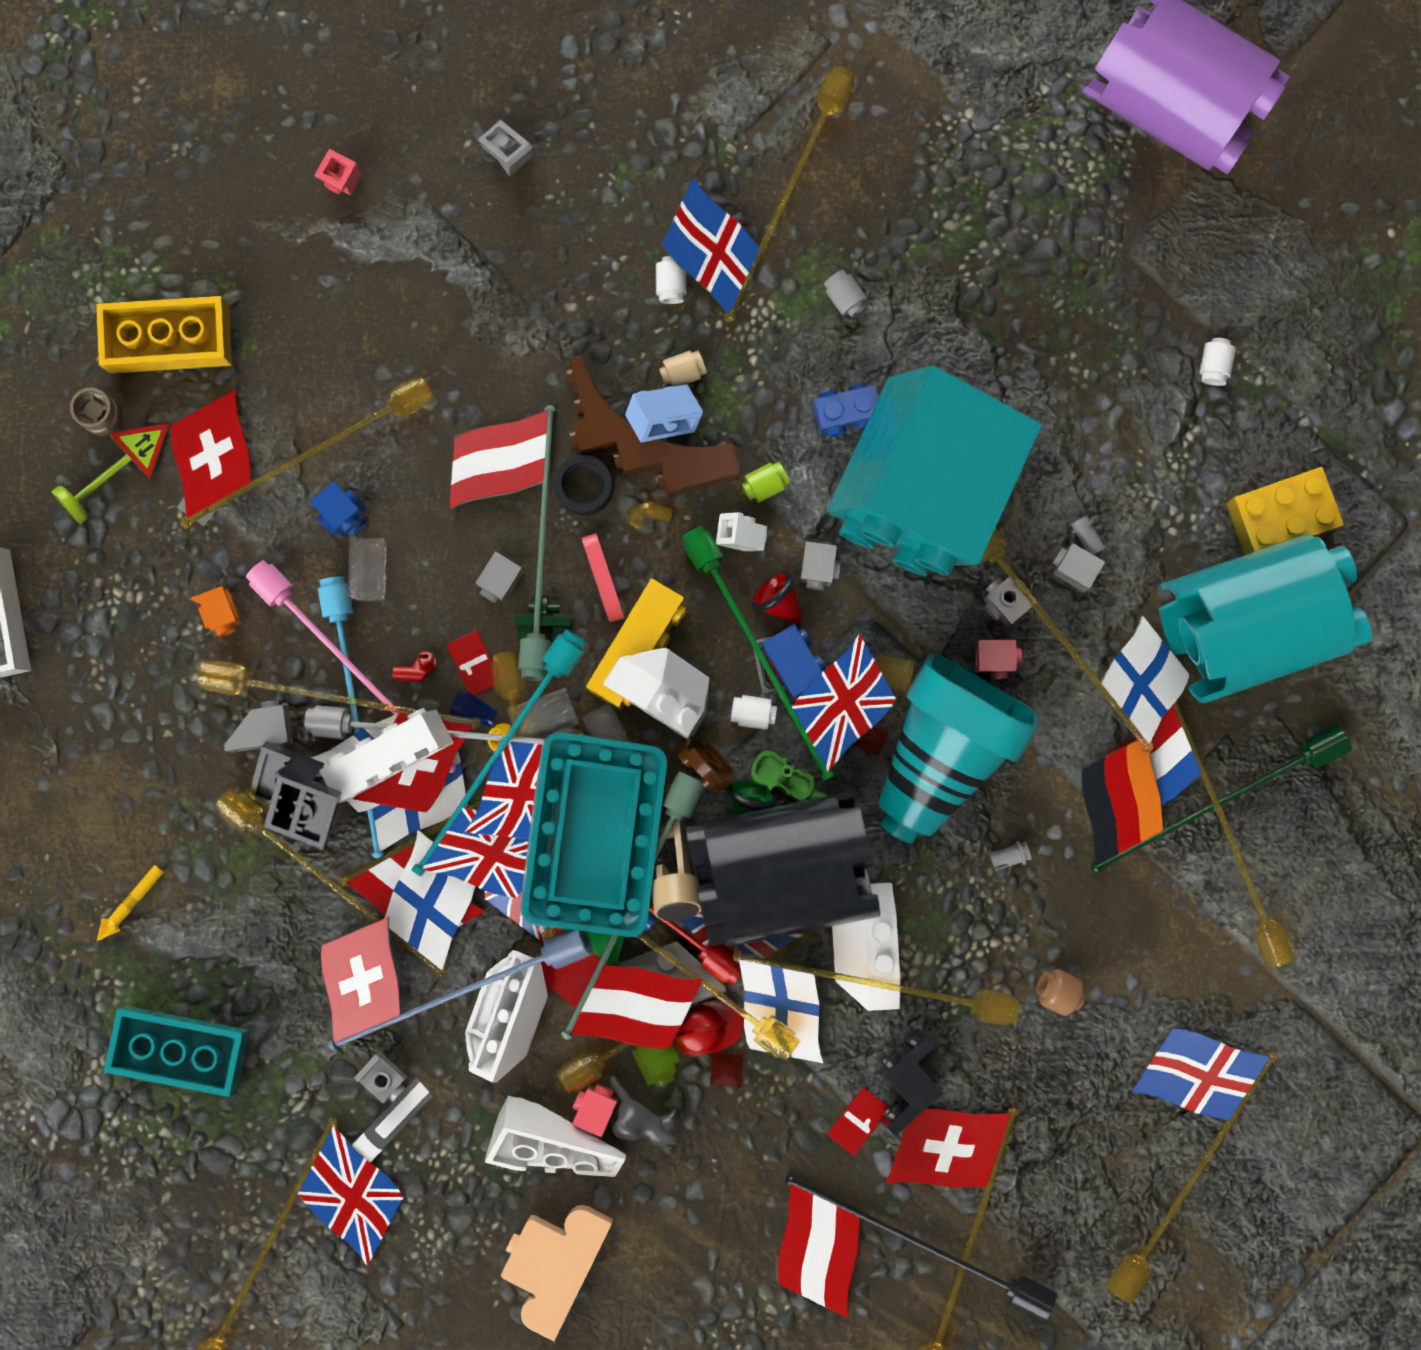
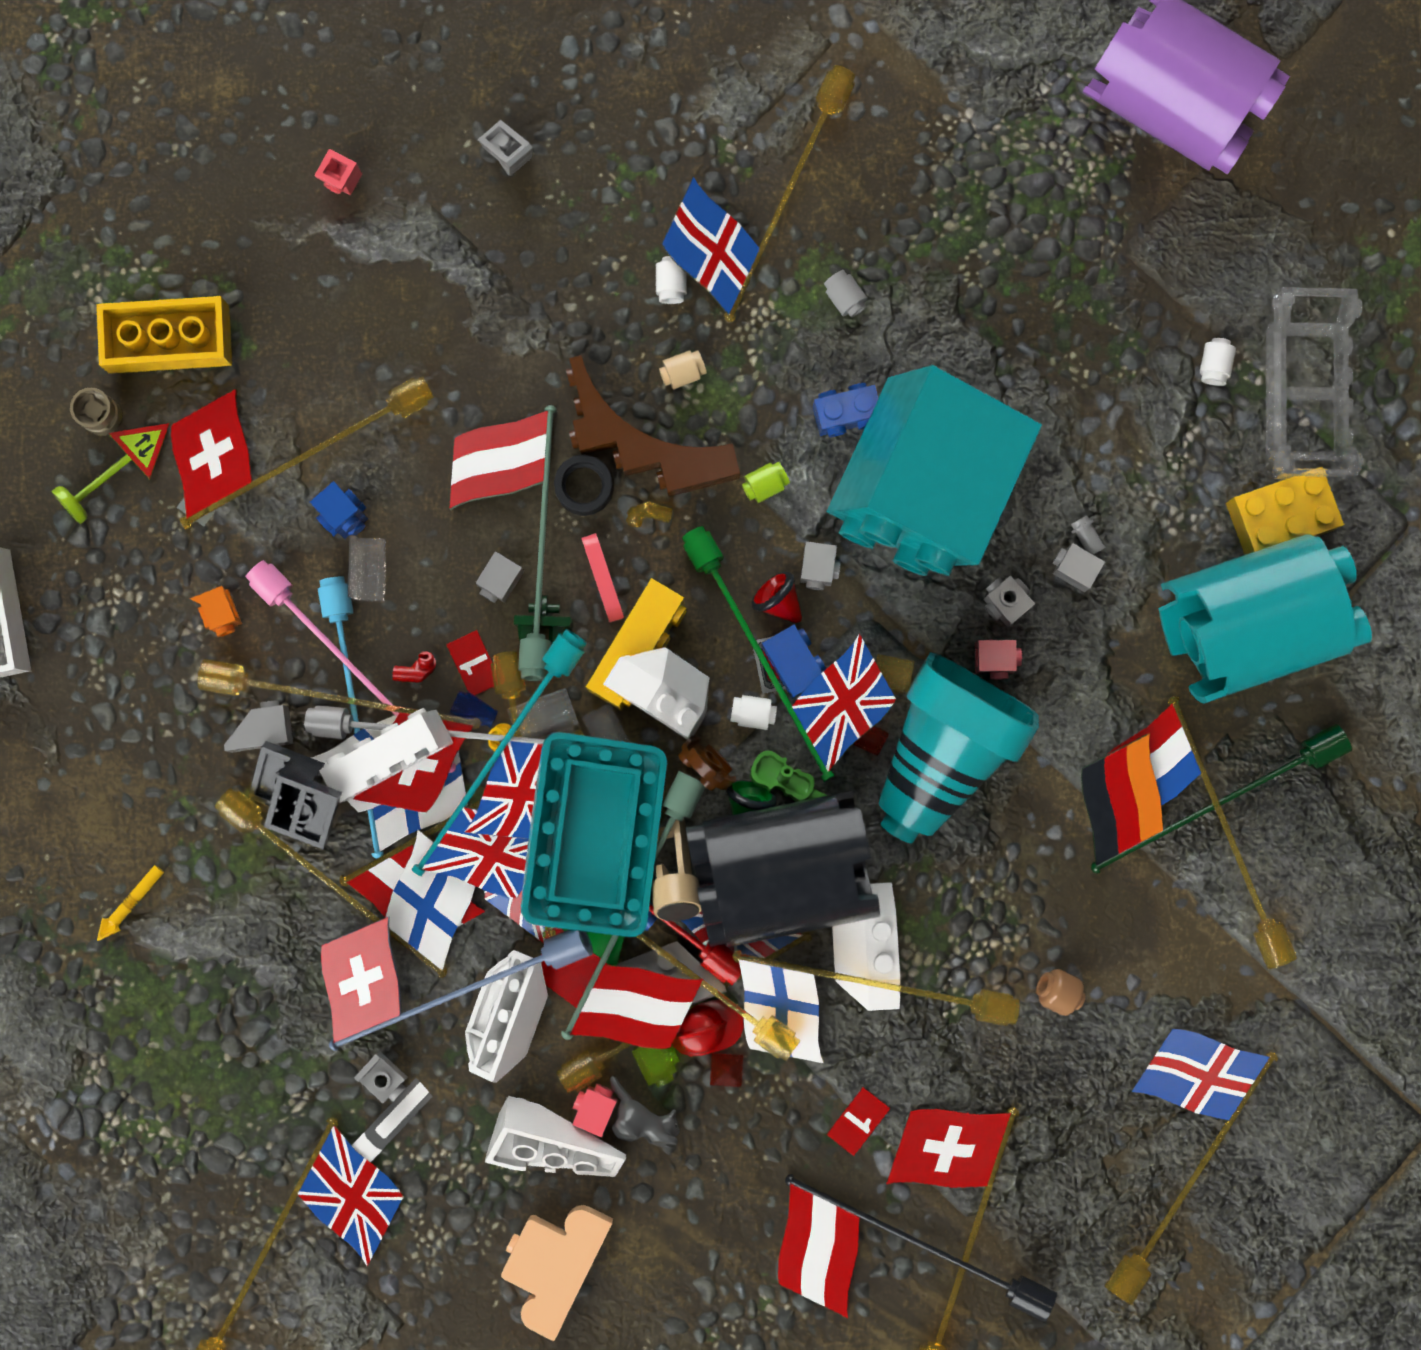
(177, 1051): teal brick -> none
(663, 413): light blue brick -> none
(740, 532): white brick -> none
(909, 1080): black bracket -> none
(1010, 856): light grey pin -> none
(1141, 678): flag -> none
(1277, 393): none -> clear windscreen

